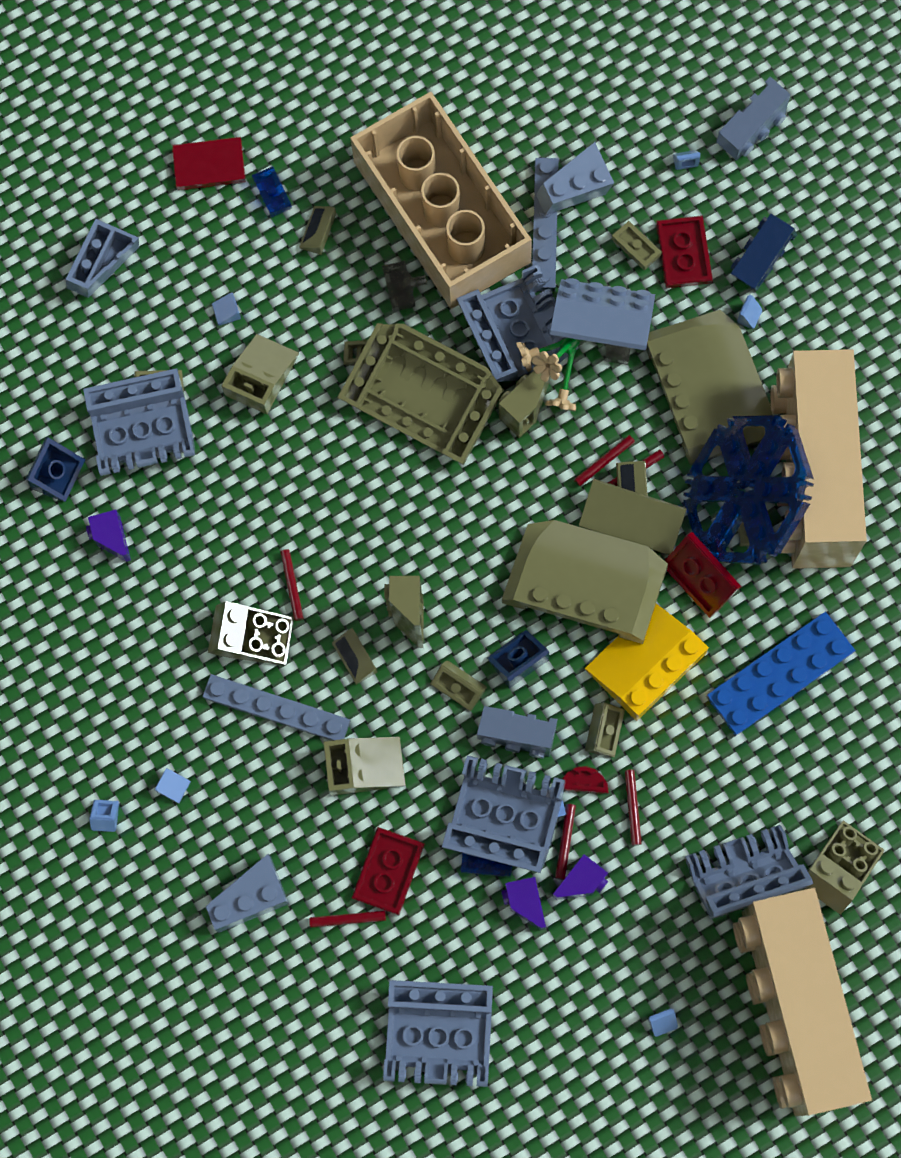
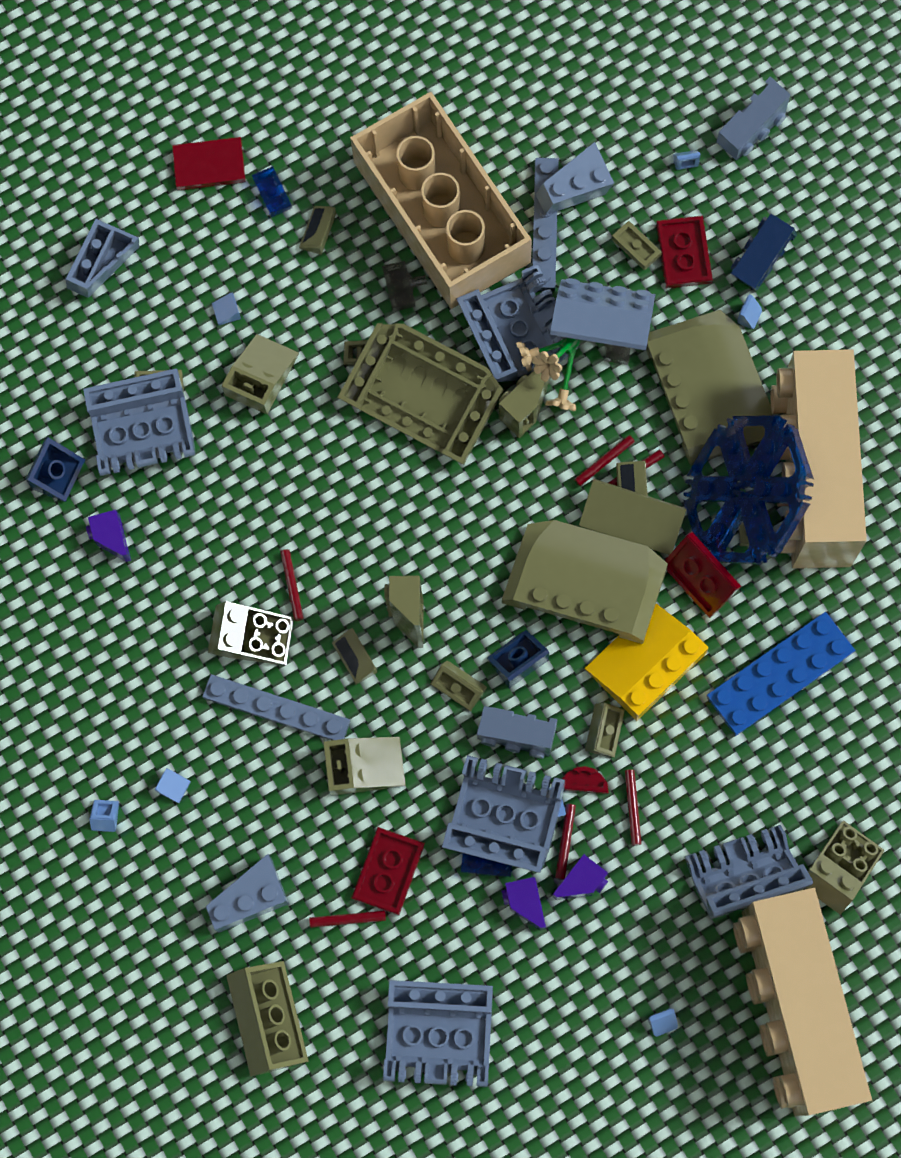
(267, 1018): none -> olive slope

